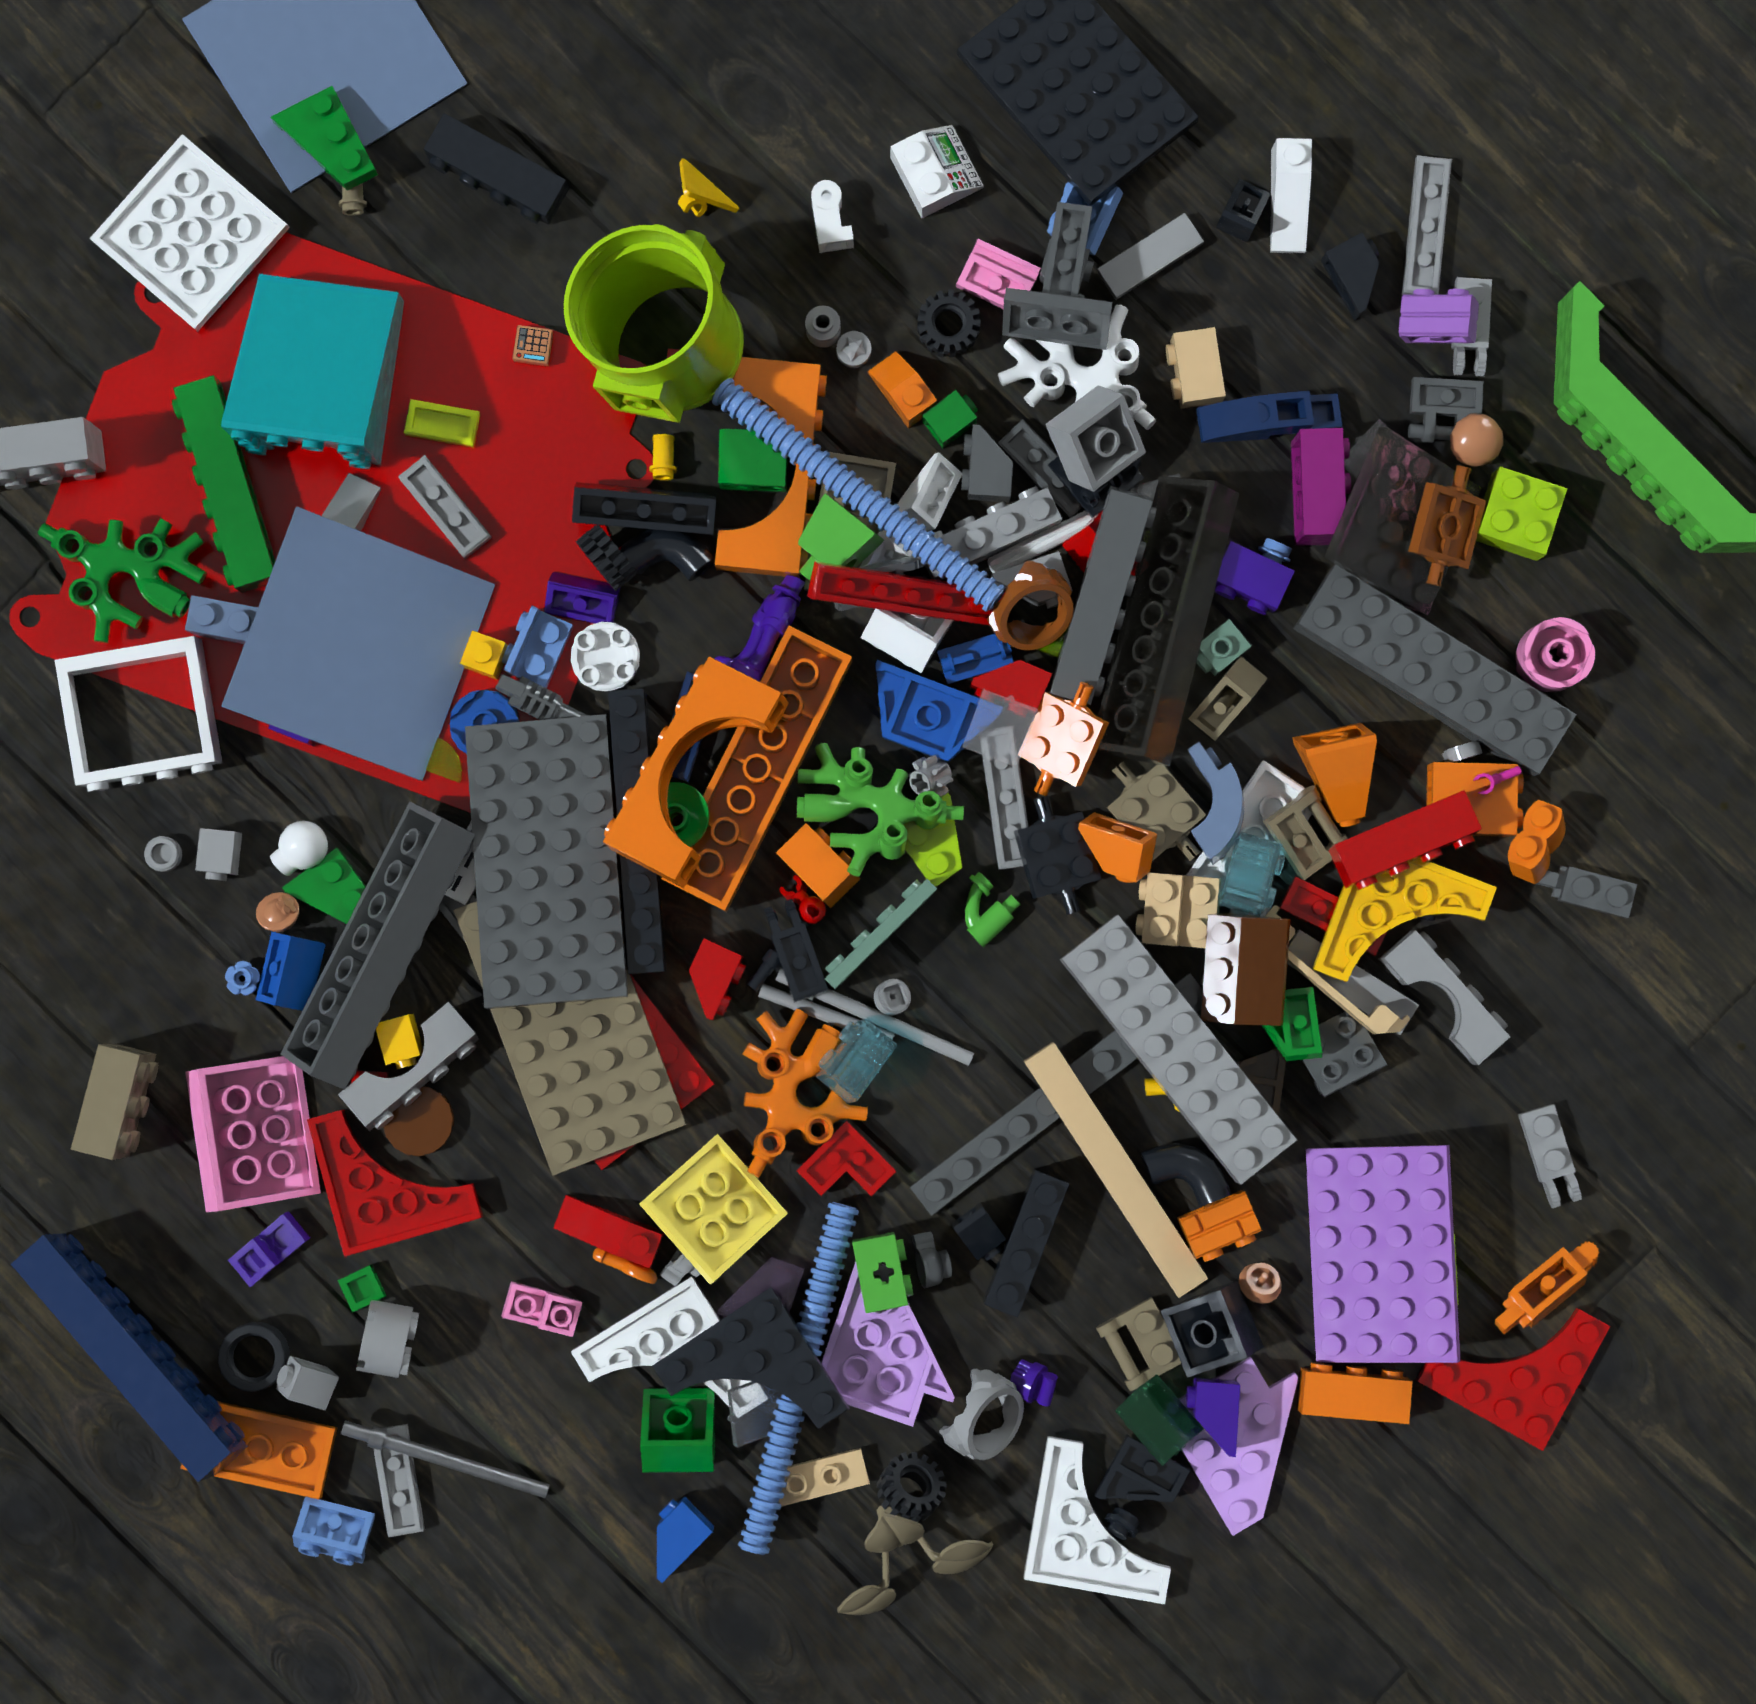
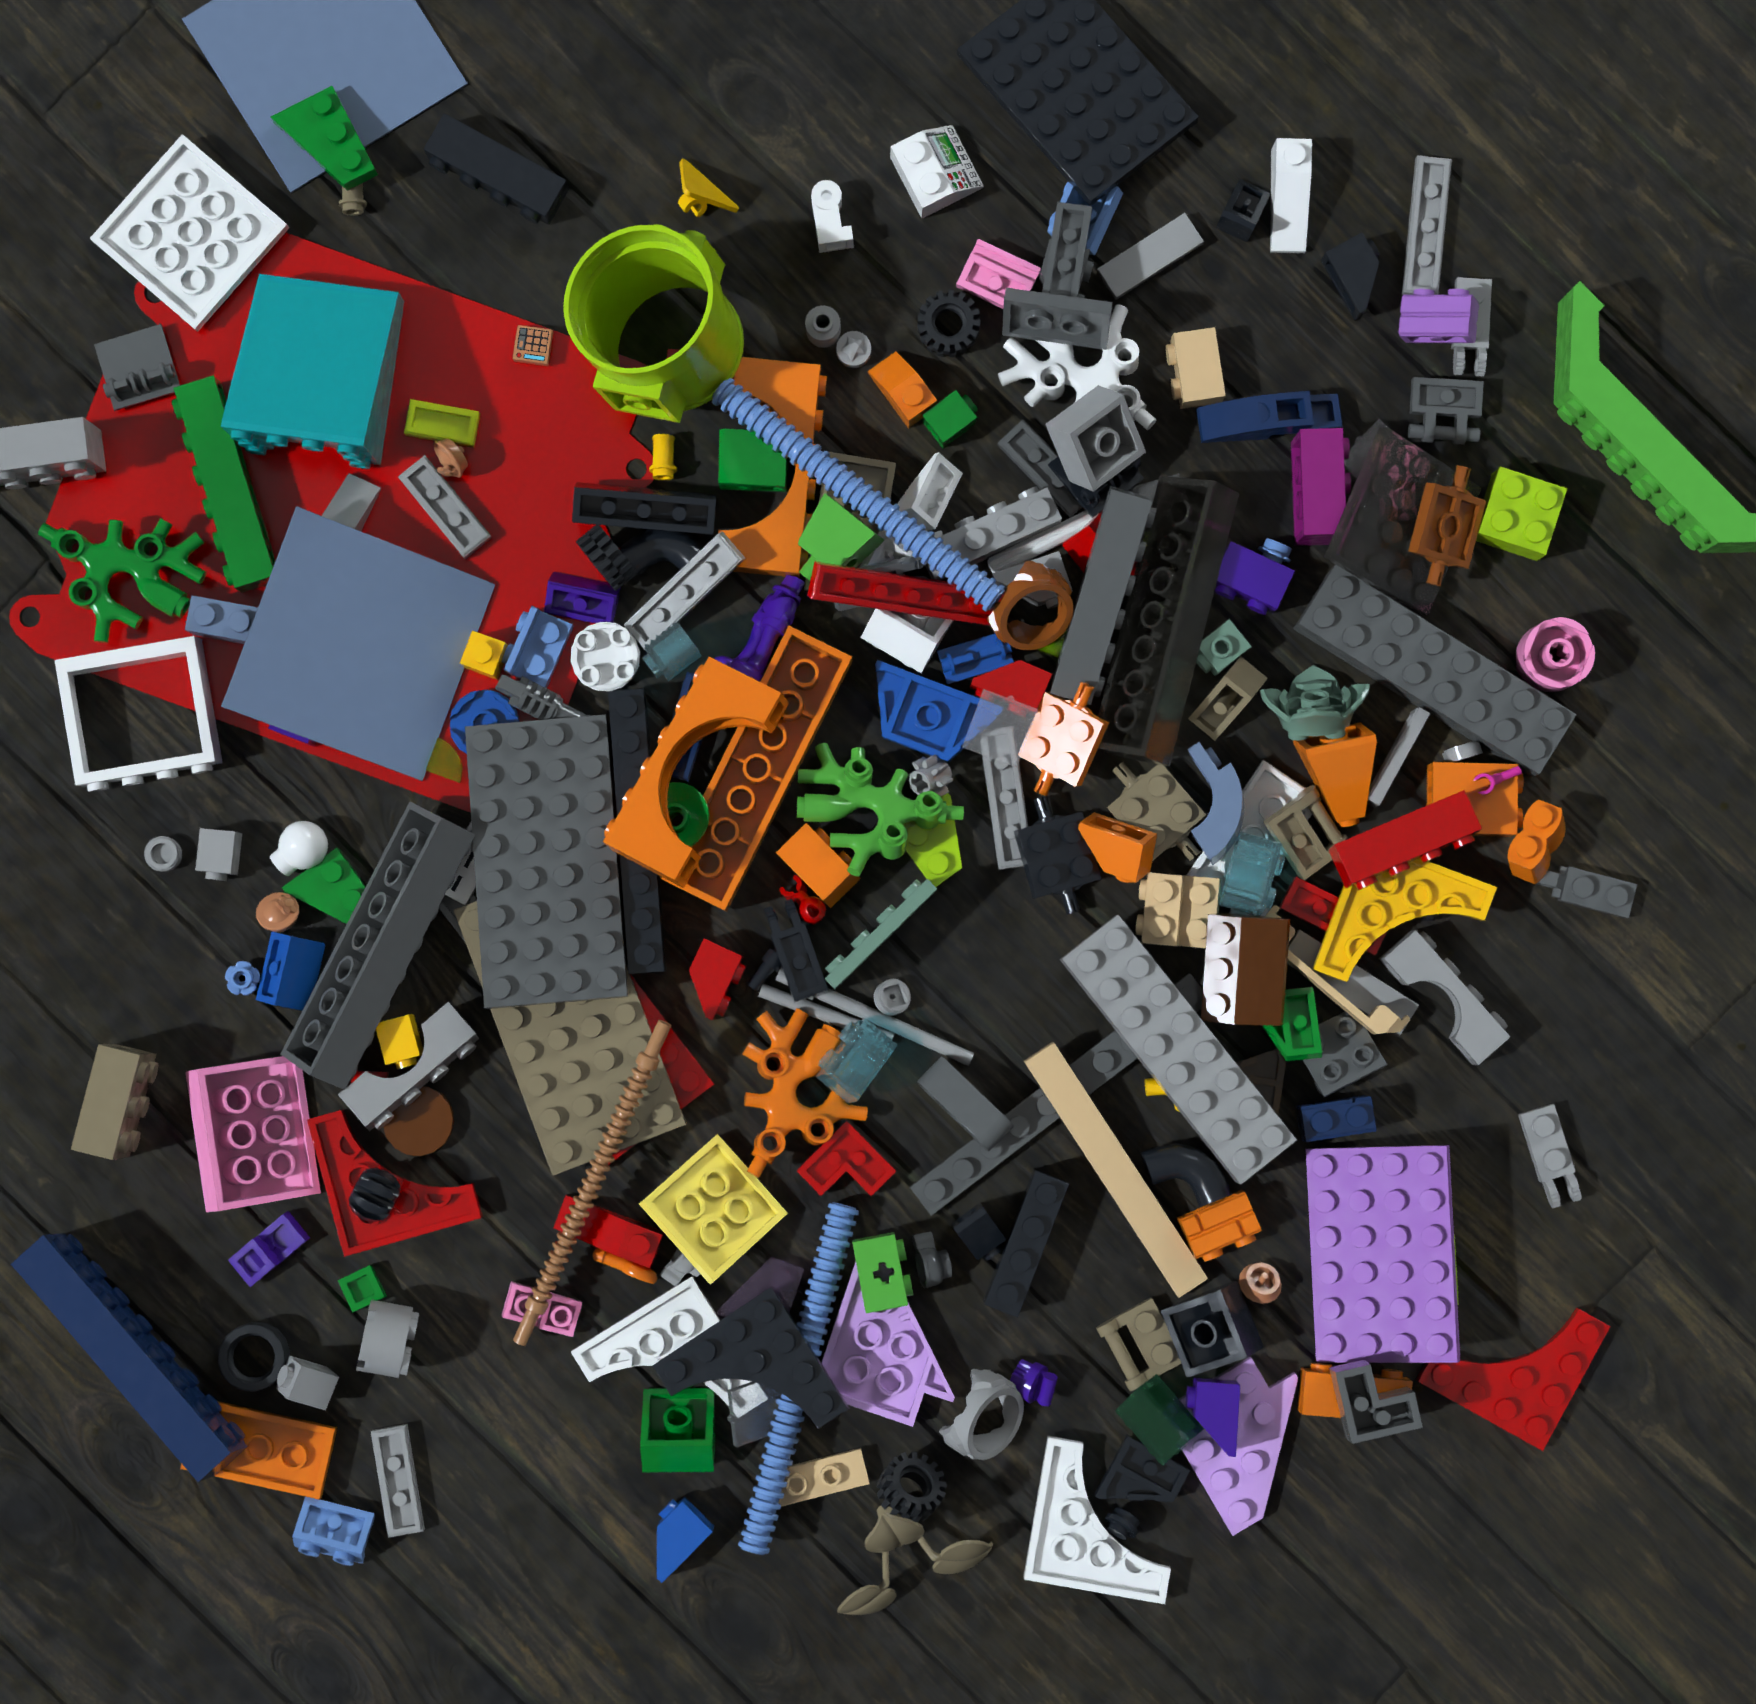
(137, 367): none -> dark grey hinge
(374, 1195): none -> black piece
(379, 1438): flat silver bar -> none
(450, 457): none -> nougat hat
(536, 1303): none -> medium nougat hose
(670, 652): none -> clear light blue brick
(685, 589): none -> light grey tile
(965, 1103): none -> dark grey beam
(989, 470): dark grey slope -> none
(994, 920): bright green plant -> none
(1315, 704): none -> sand green brick
(1335, 1118): none -> dark blue brick
(1369, 1413): none -> dark grey brick
(1396, 756): none -> light grey tile
(1476, 440): nougat hair -> none
(1547, 1287): orange hinge -> none

